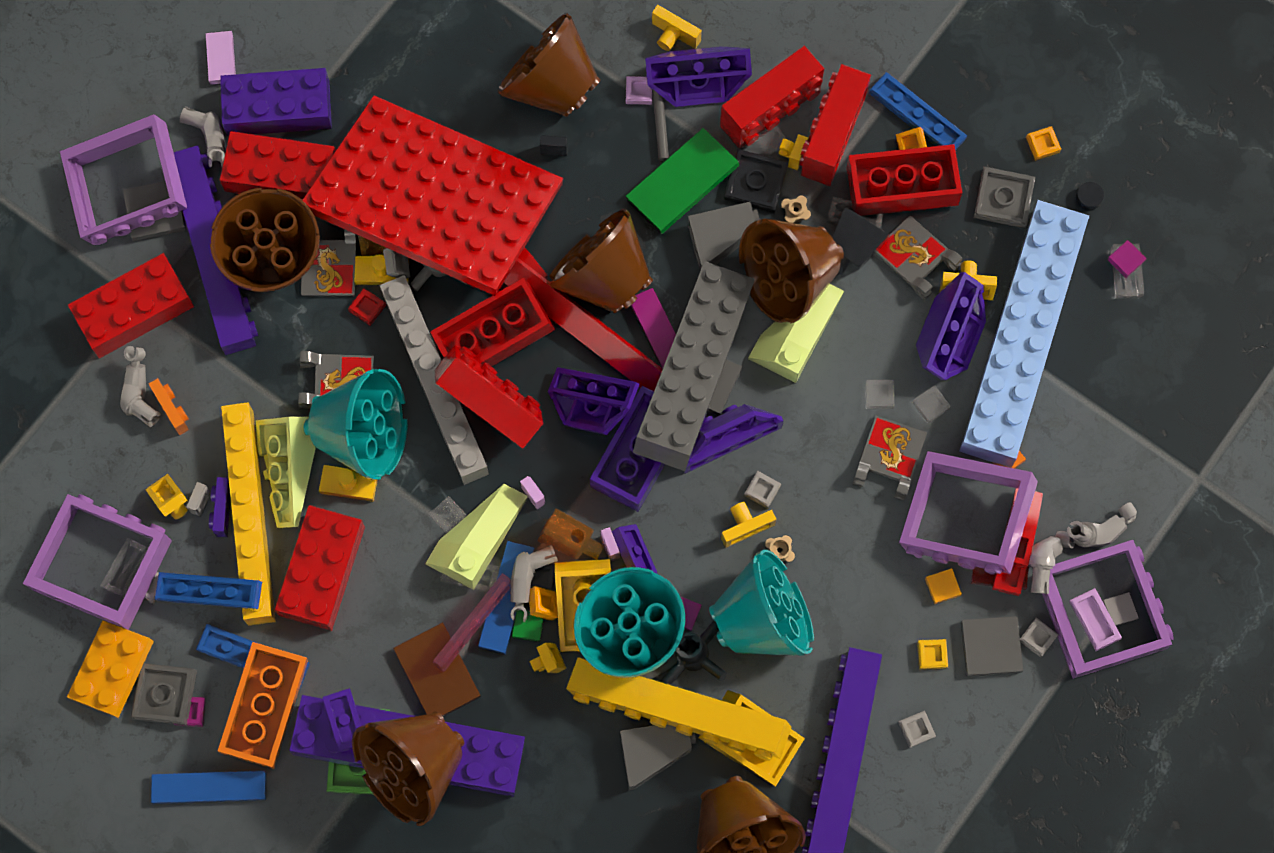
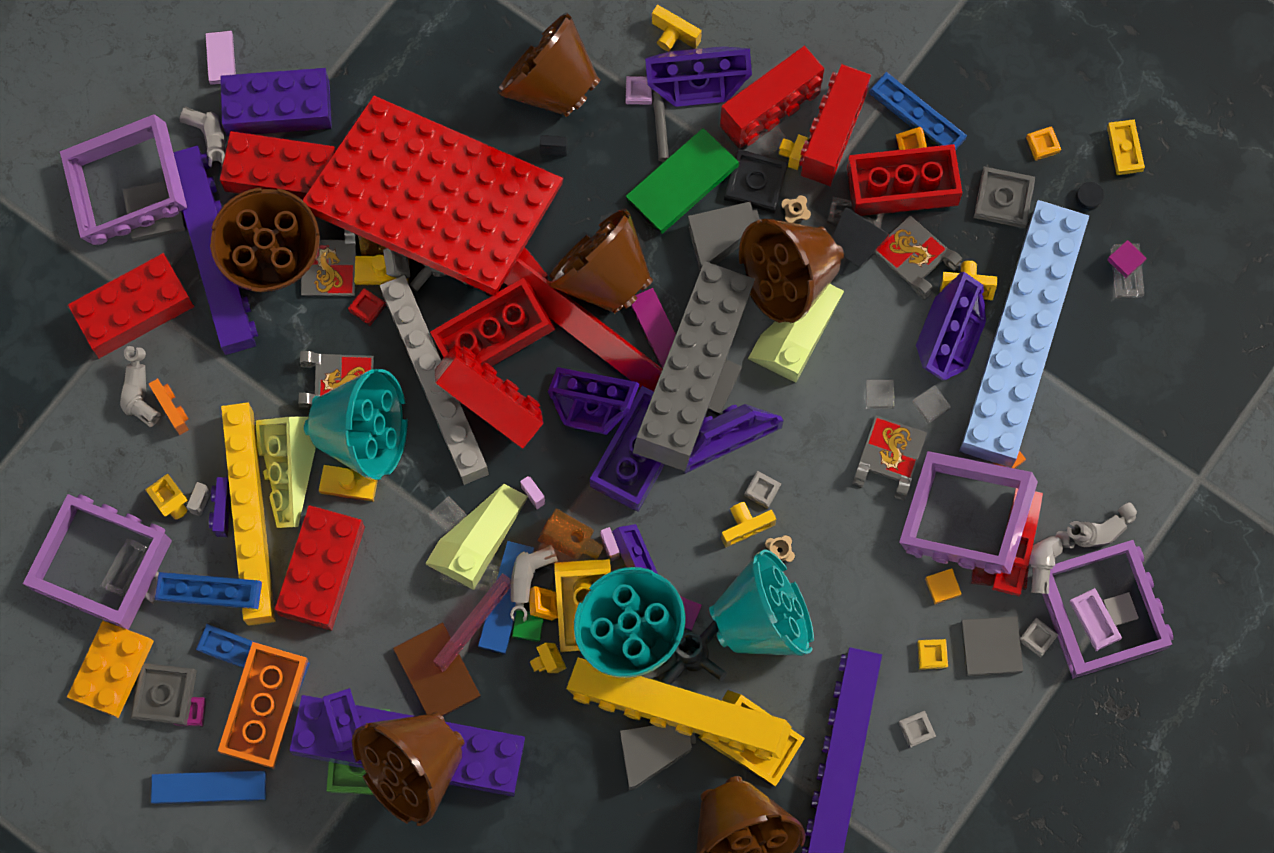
(1125, 147): none -> yellow plate

